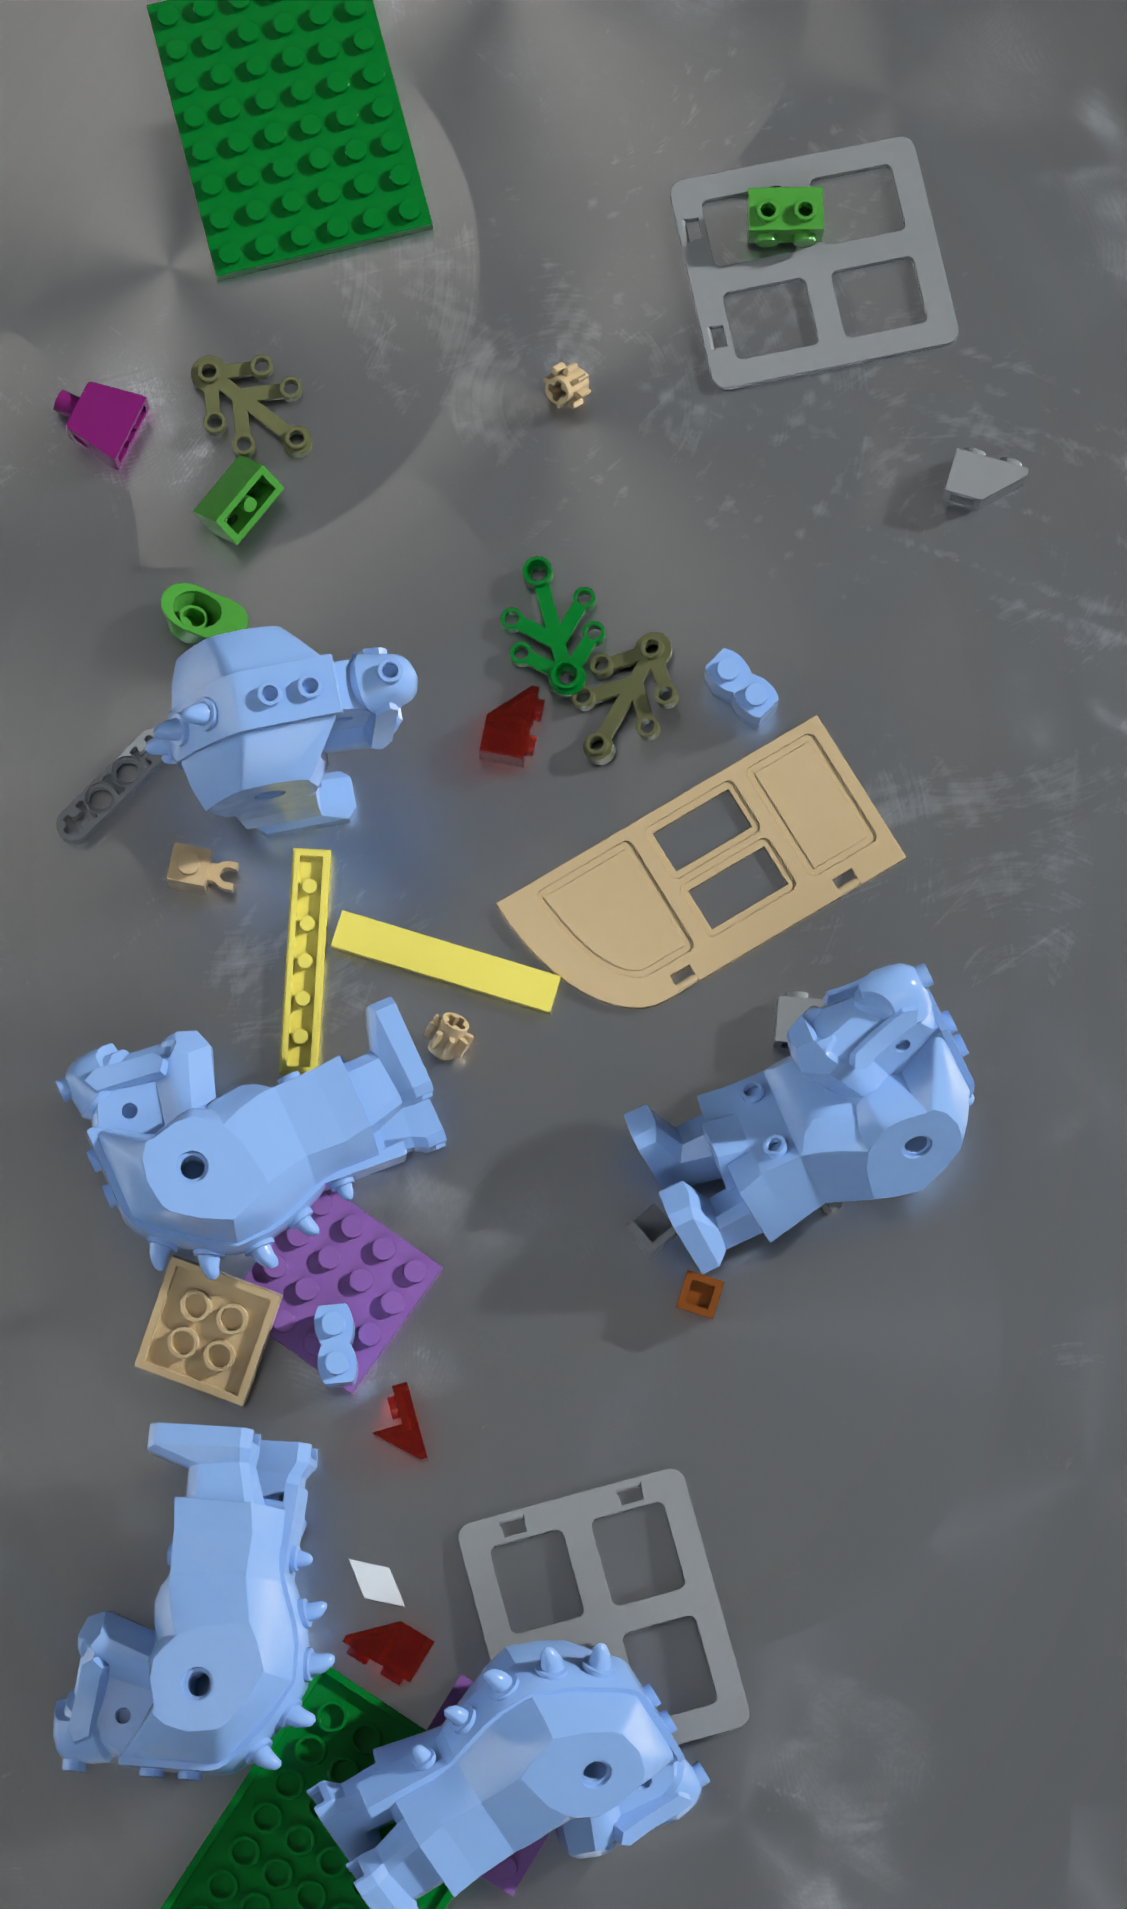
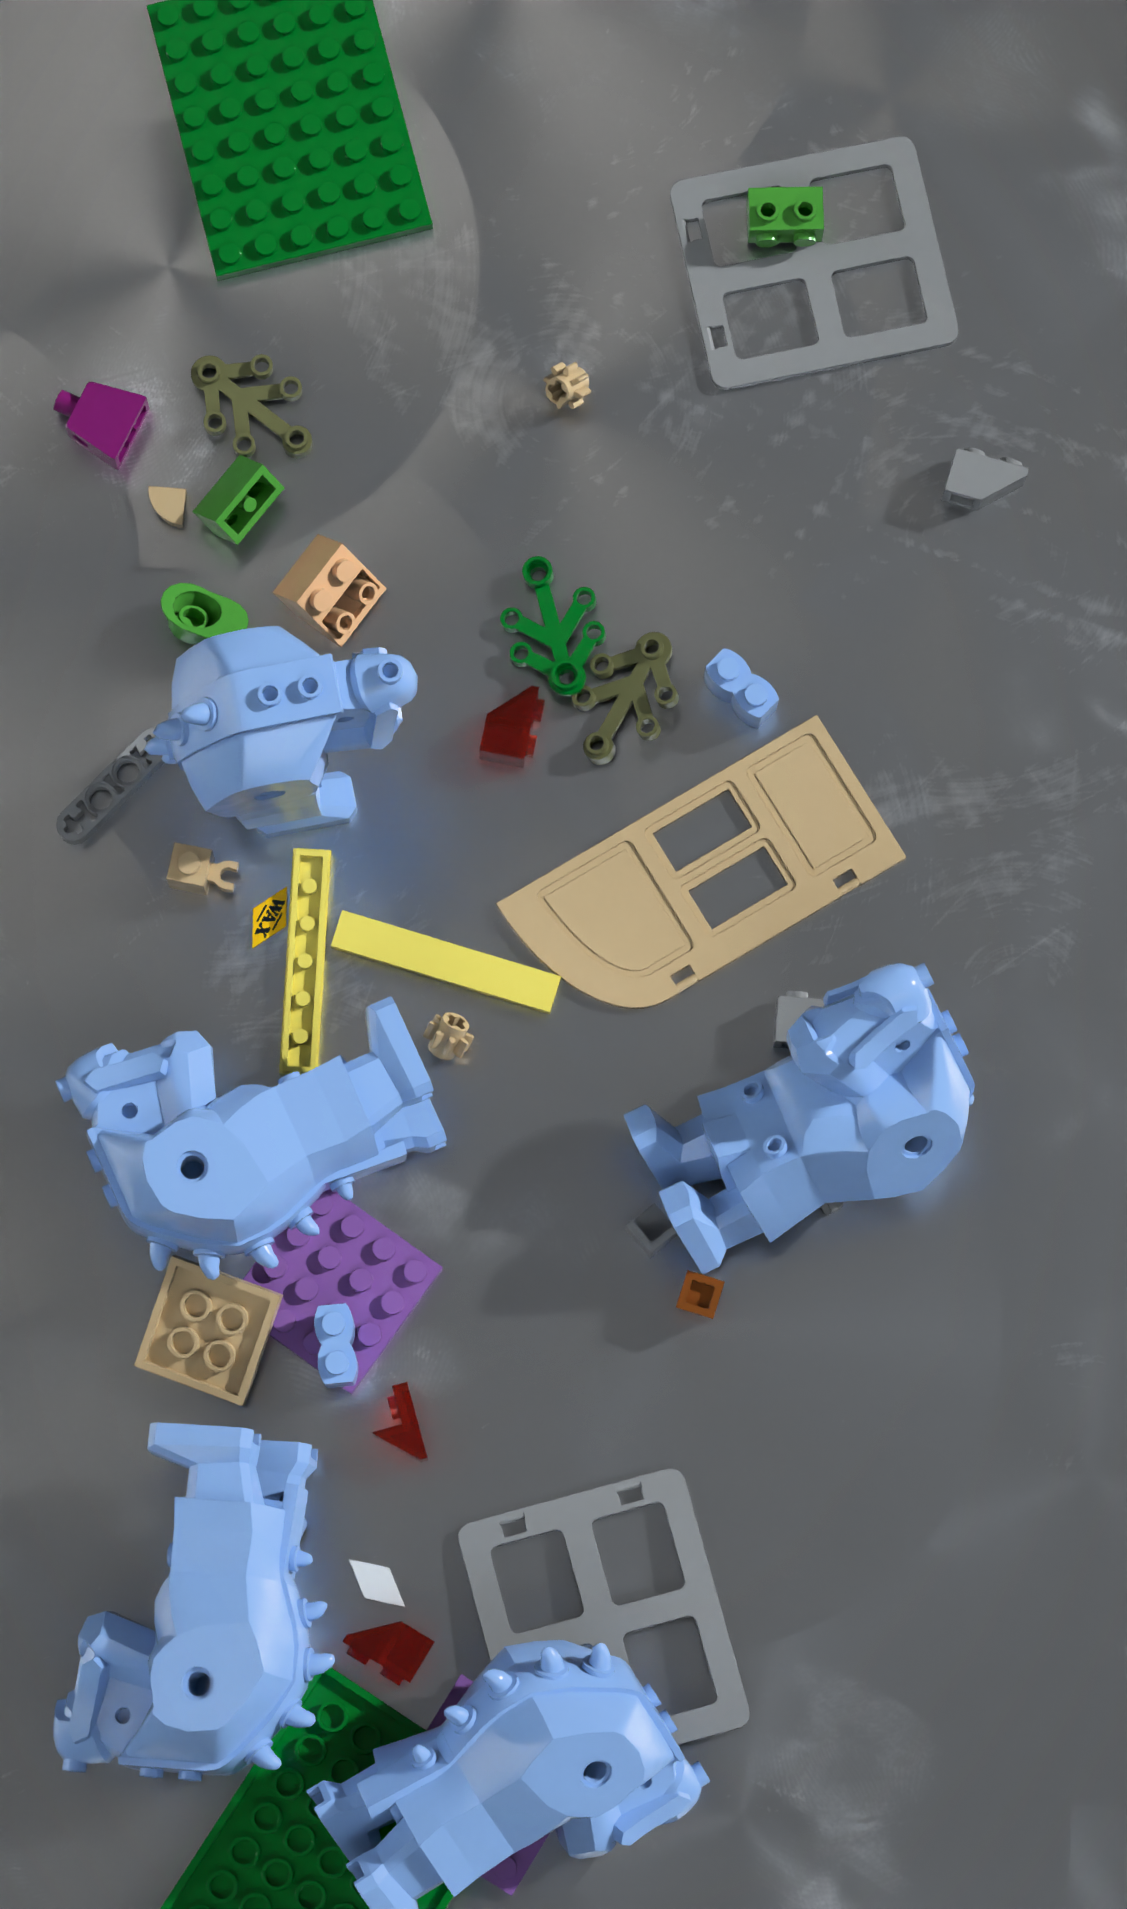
(169, 504): none -> tan tile
(269, 917): none -> yellow sticker
(329, 589): none -> light nougat slope

